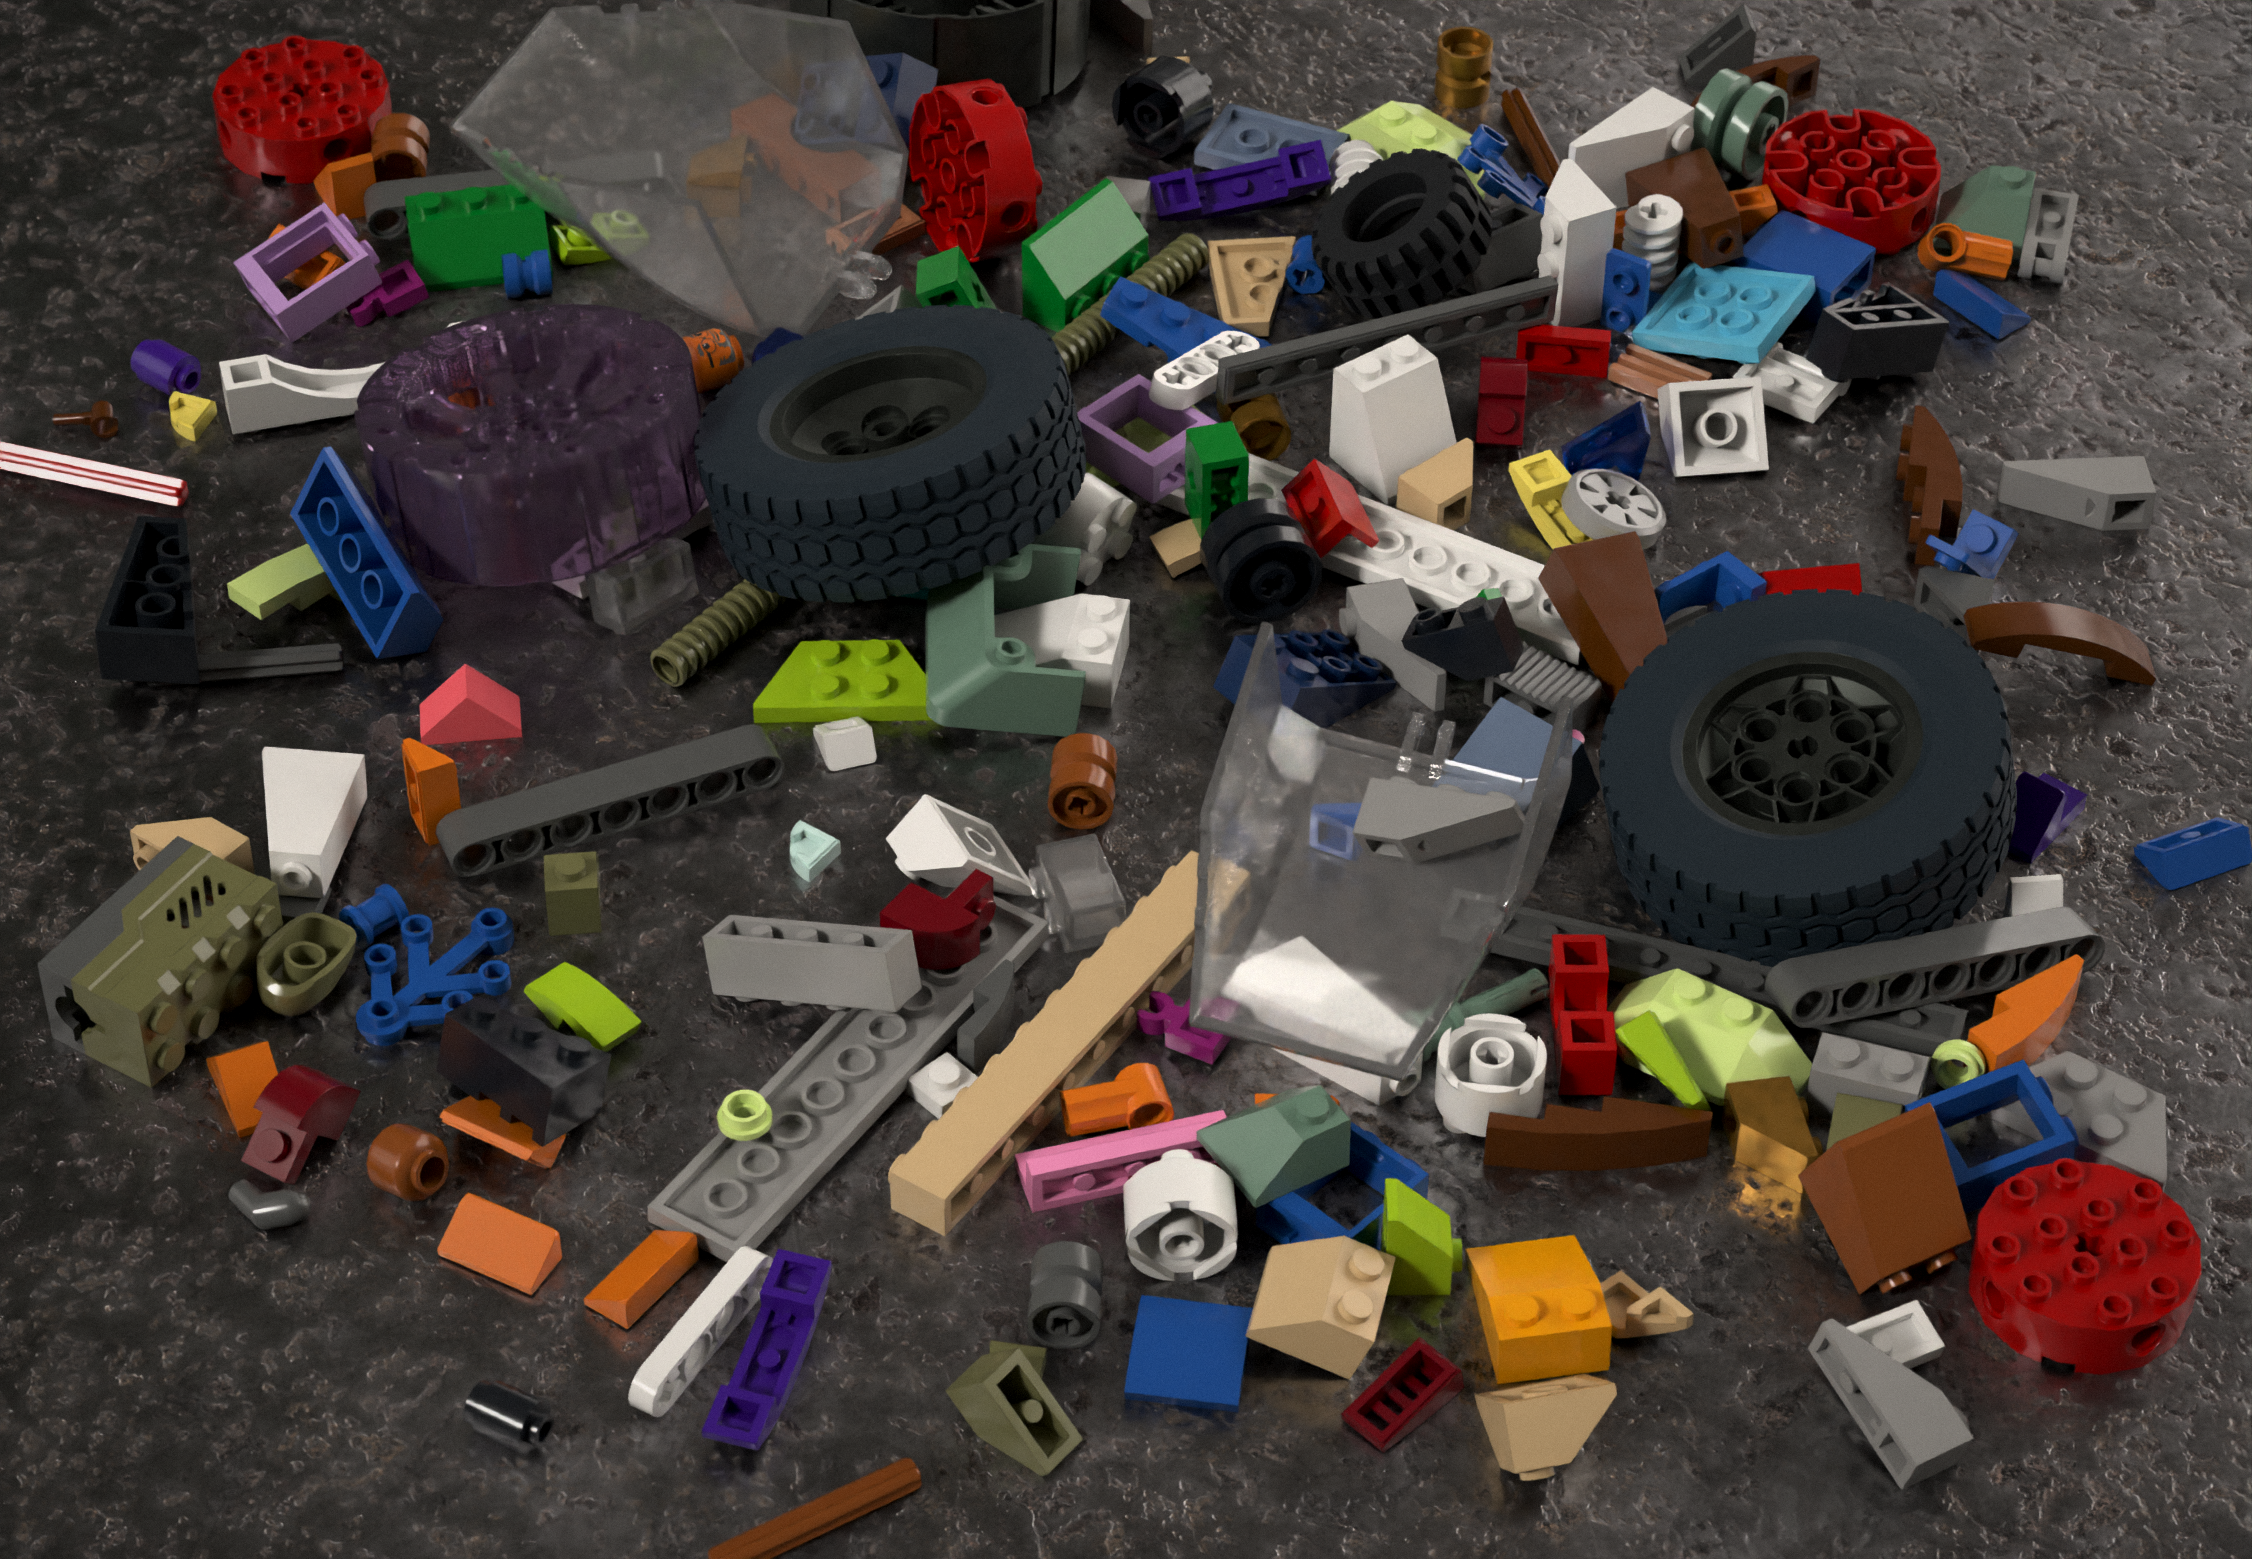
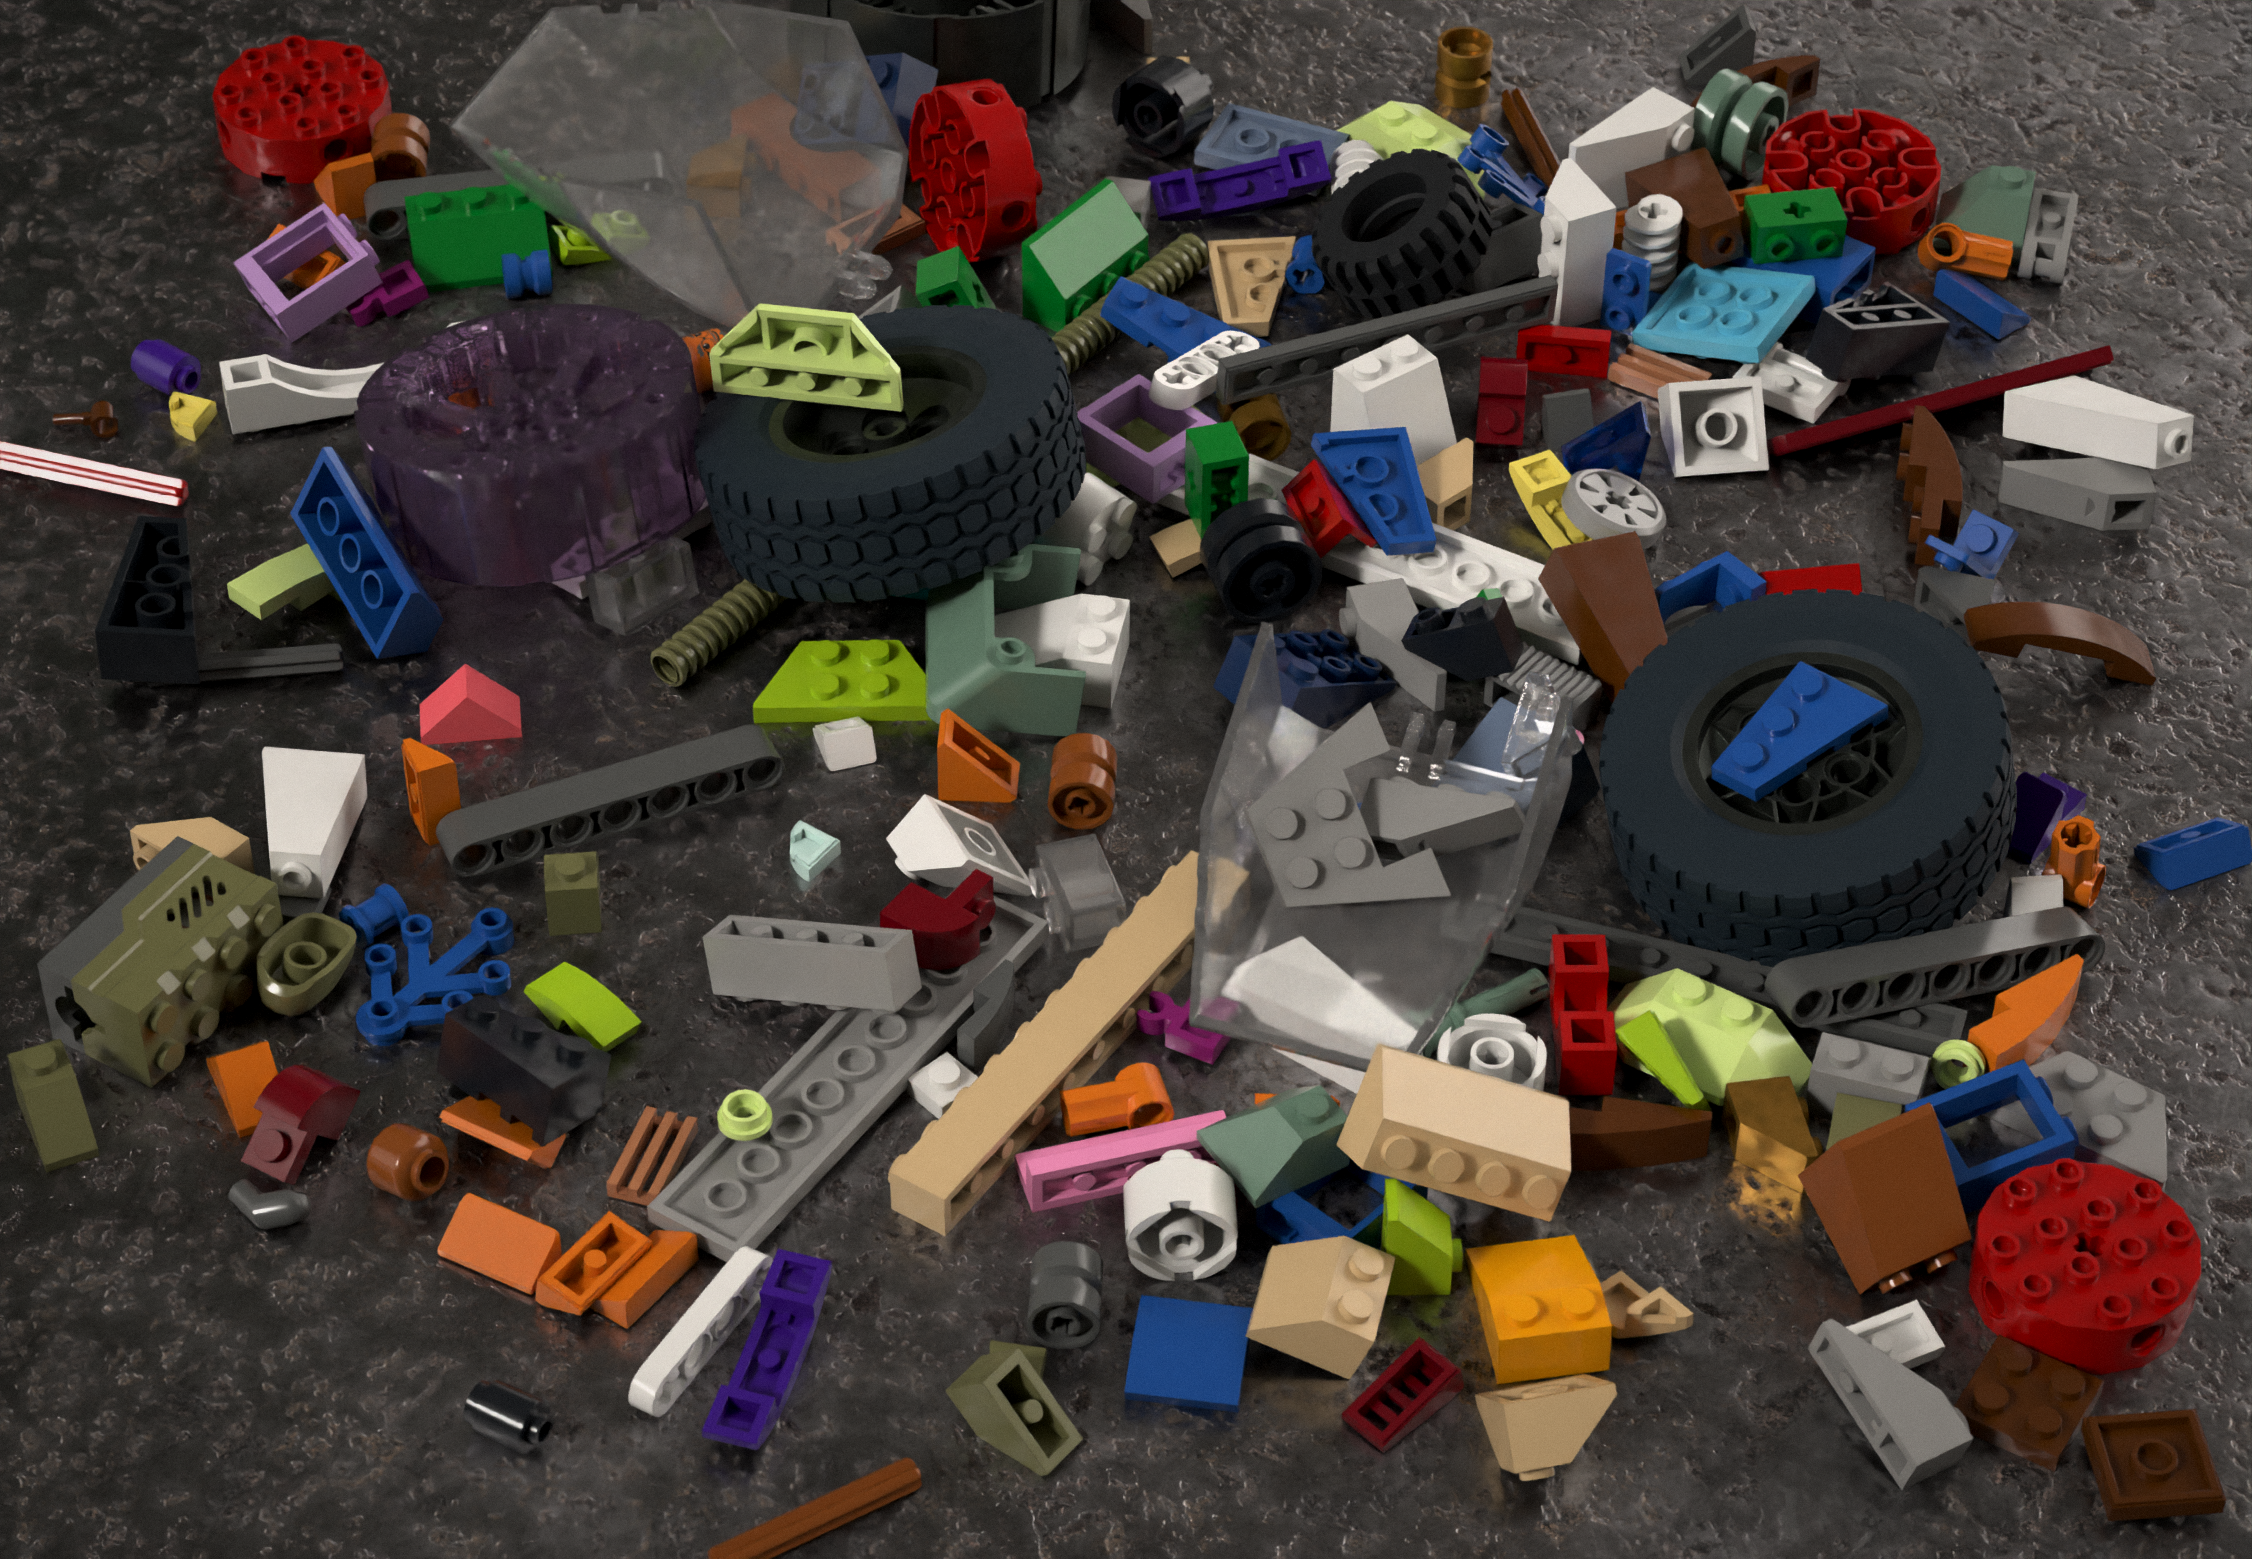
(52, 1105): none -> olive slope
(591, 1265): none -> orange slope
(664, 1127): none -> nougat tile
(807, 359): none -> yellowish green wedge
(973, 765): none -> orange slope
(1317, 835): none -> light grey wing
(1381, 484): none -> blue wing
(1460, 1133): none -> tan slope
(1533, 728): none -> clear slope
(1565, 417): none -> dark grey slope
(1792, 728): none -> blue wing
(1793, 225): none -> green brick
(1939, 401): none -> dark red tile
(2028, 1402): none -> reddish brown plate
(2076, 857): none -> orange piece
(2098, 422): none -> white slope
(2152, 1465): none -> reddish brown plate

